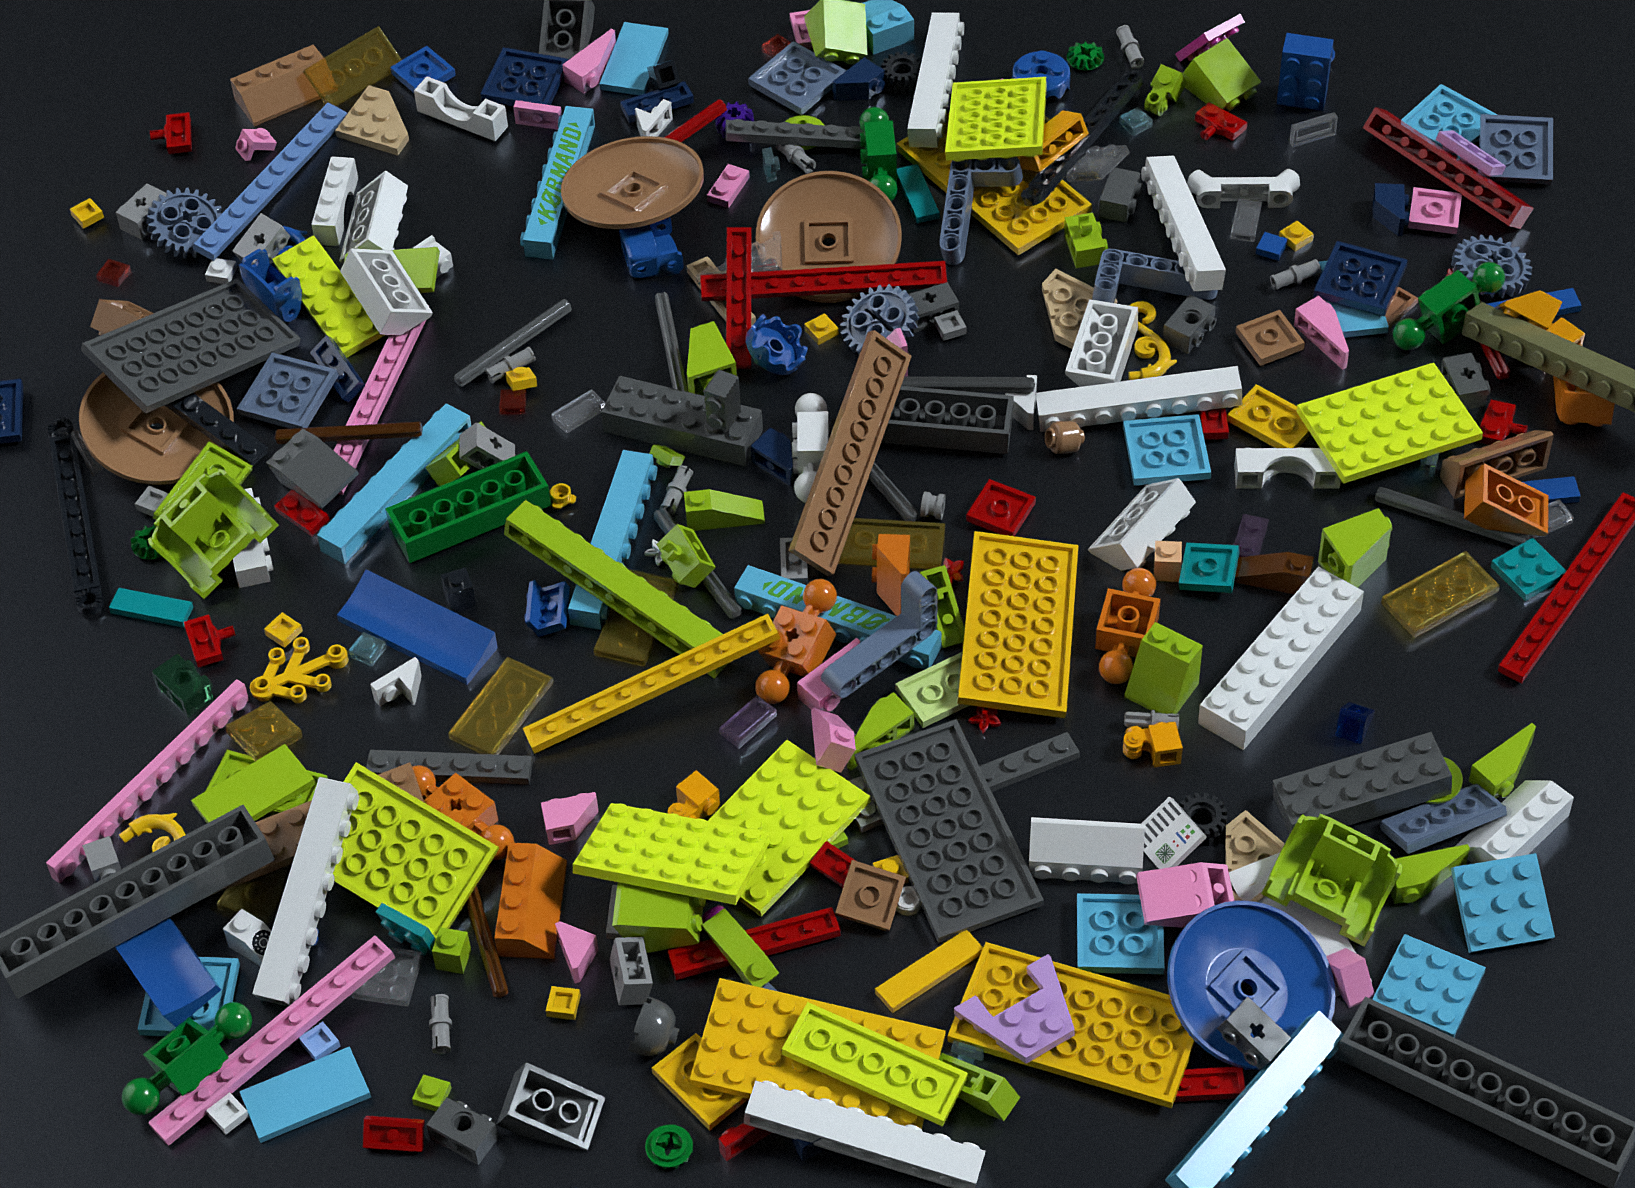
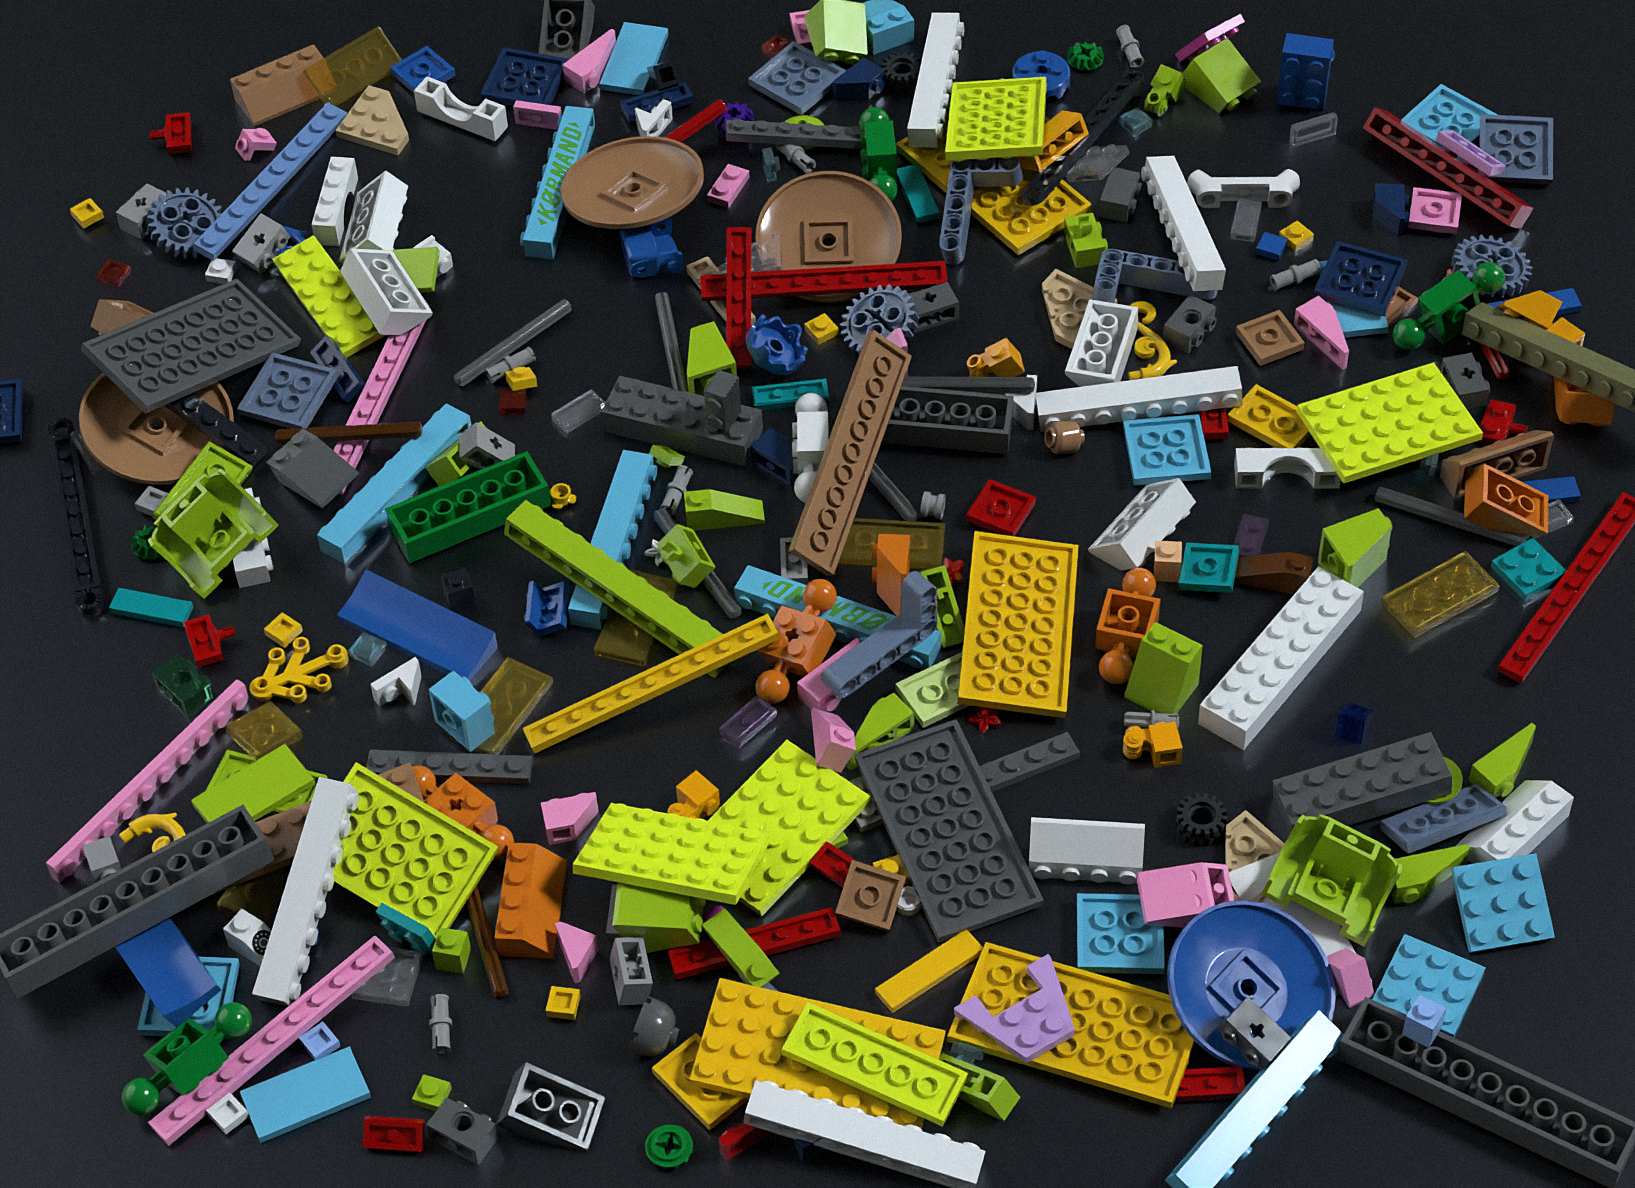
(276, 291): blue piece -> none
(302, 512): red plate -> none
(462, 710): none -> medium azure brick
(787, 394): none -> teal tile
(950, 325): light grey plate -> none
(998, 358): none -> light orange brick
(1170, 835): white tile -> none
(1219, 122): red plate -> none
(1424, 1021): none -> light blue brick

